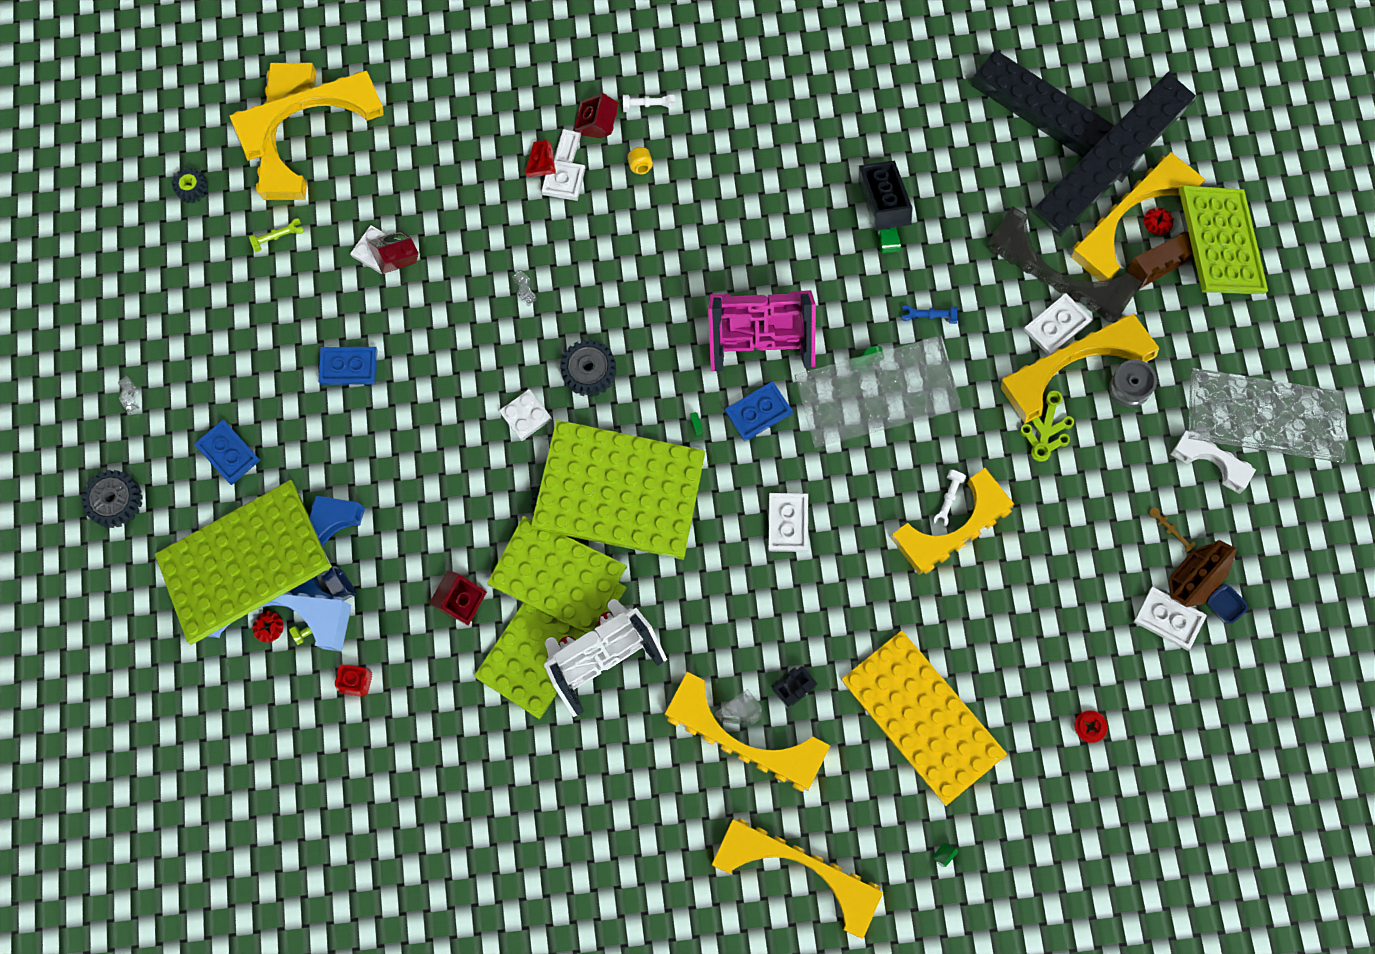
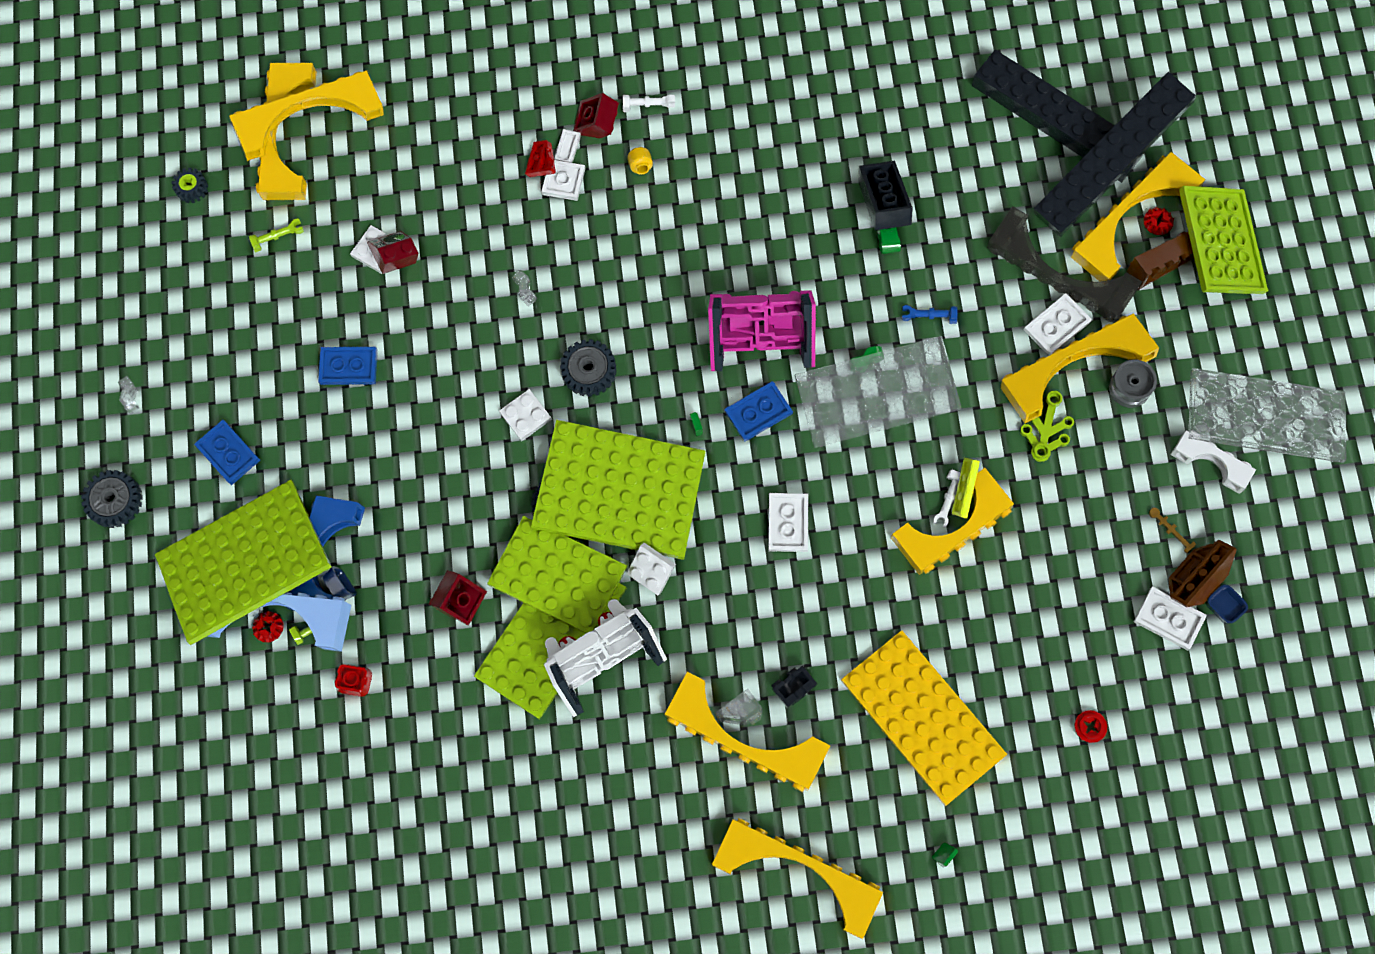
(651, 569): none -> white plate
(965, 487): none -> neon yellow tile

